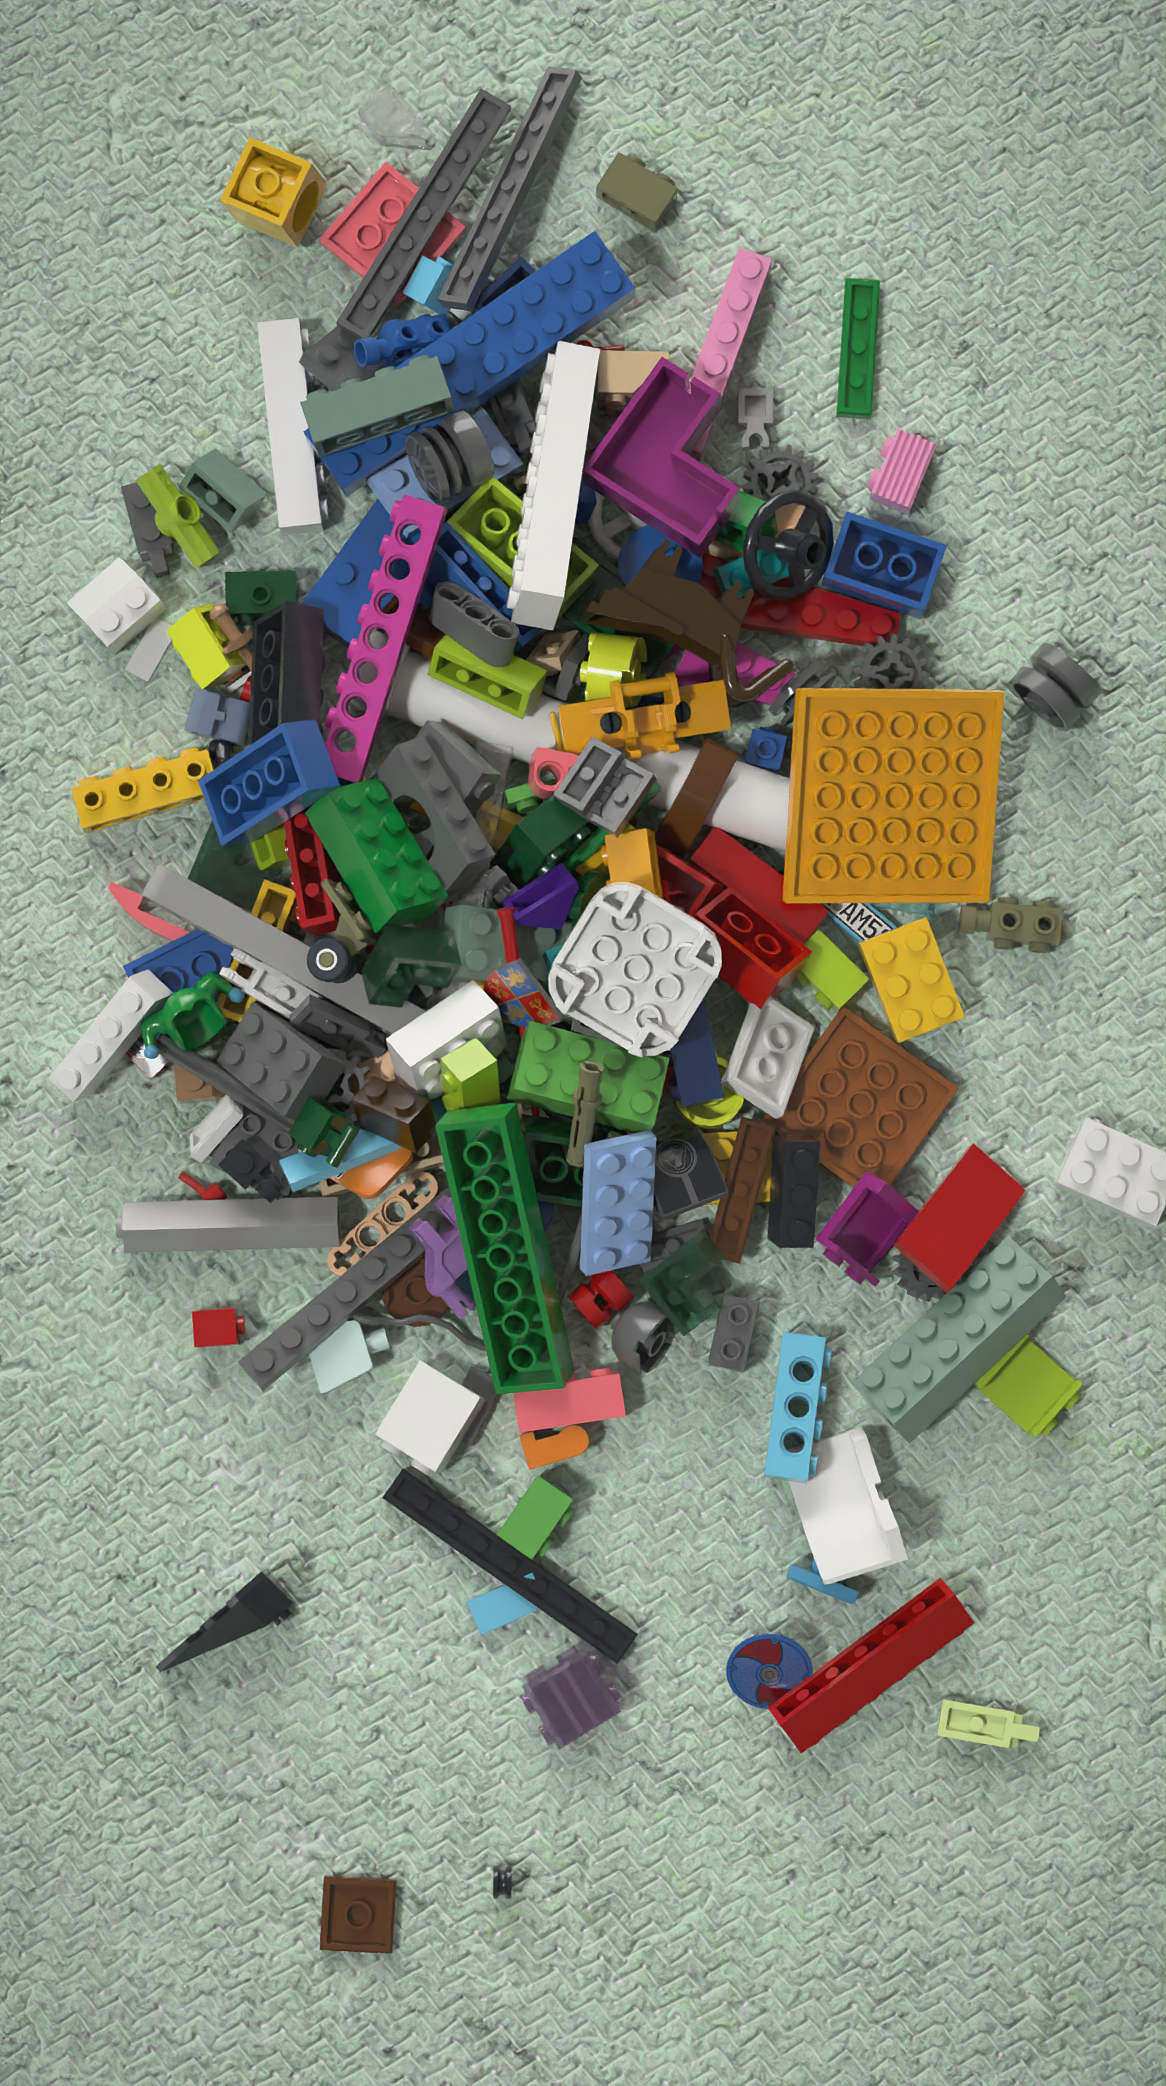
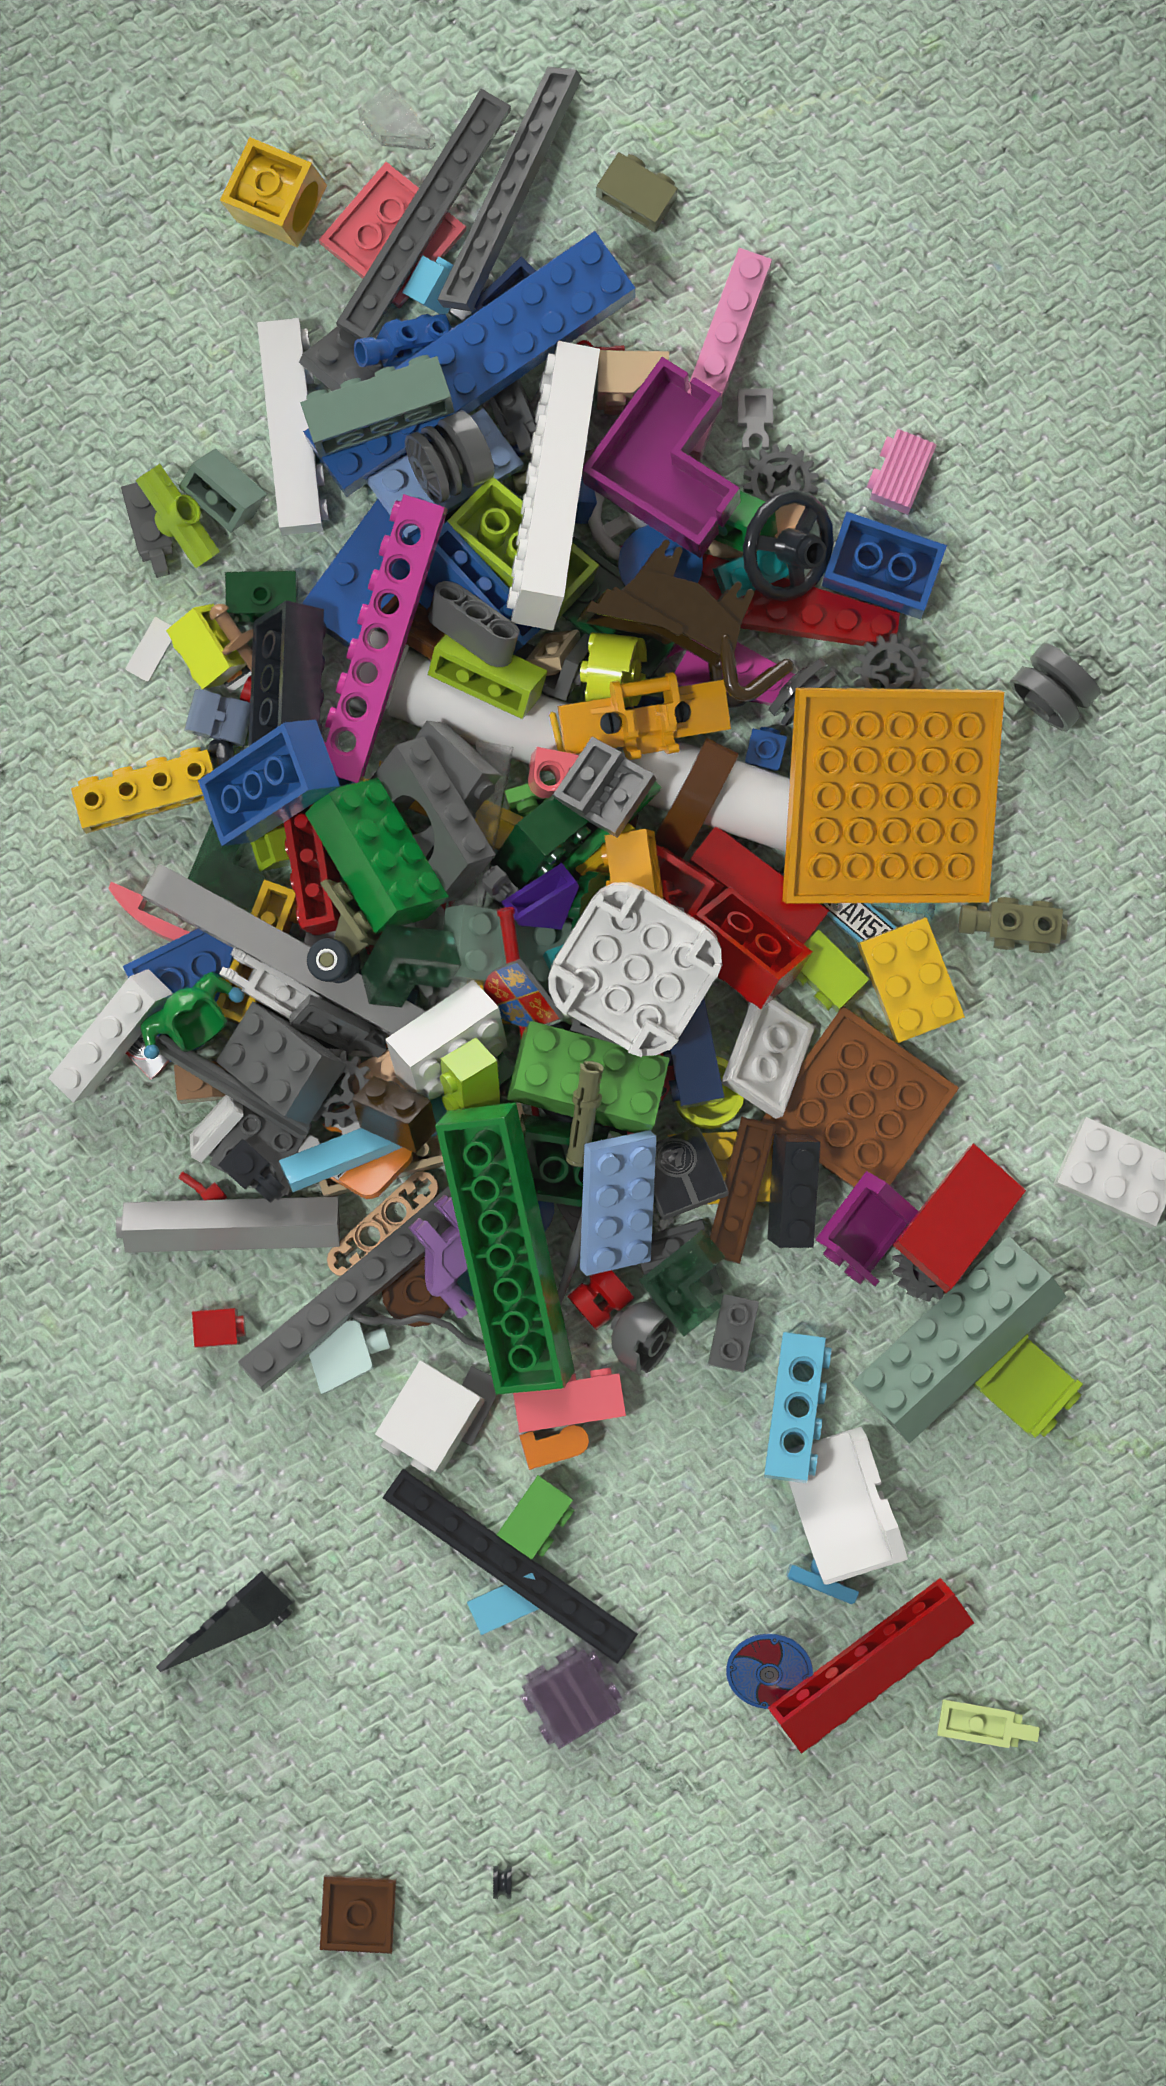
(117, 605): white slope -> none
(323, 1131): dark green brick -> none
(858, 348): green tile -> none

